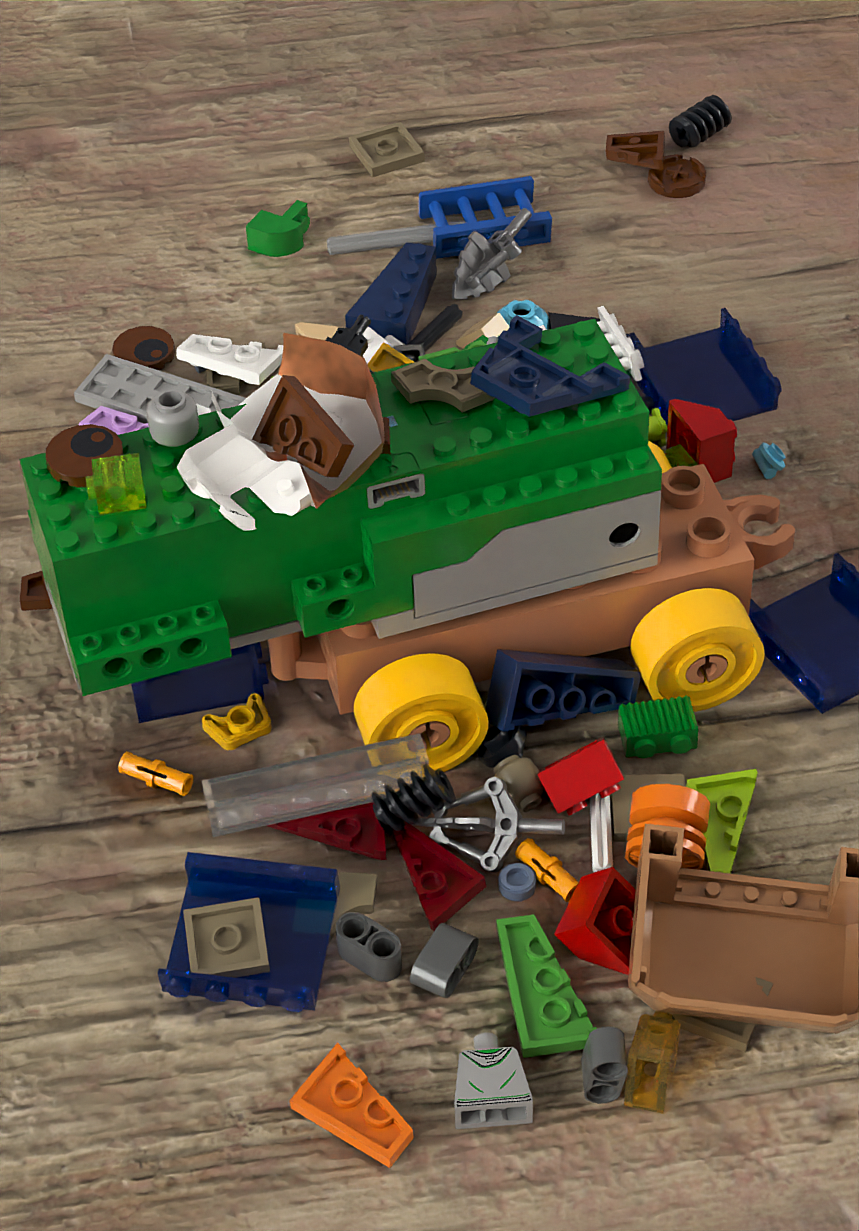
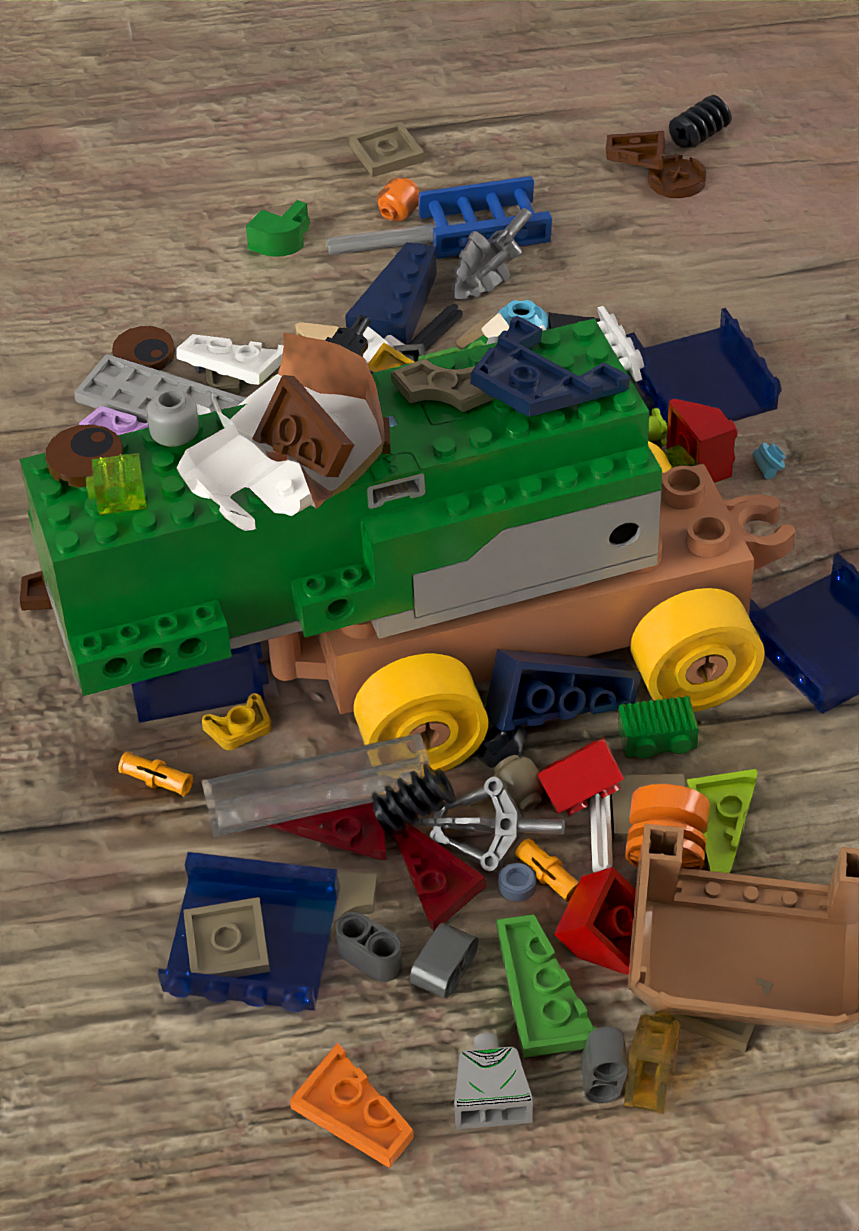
(398, 199): none -> orange head

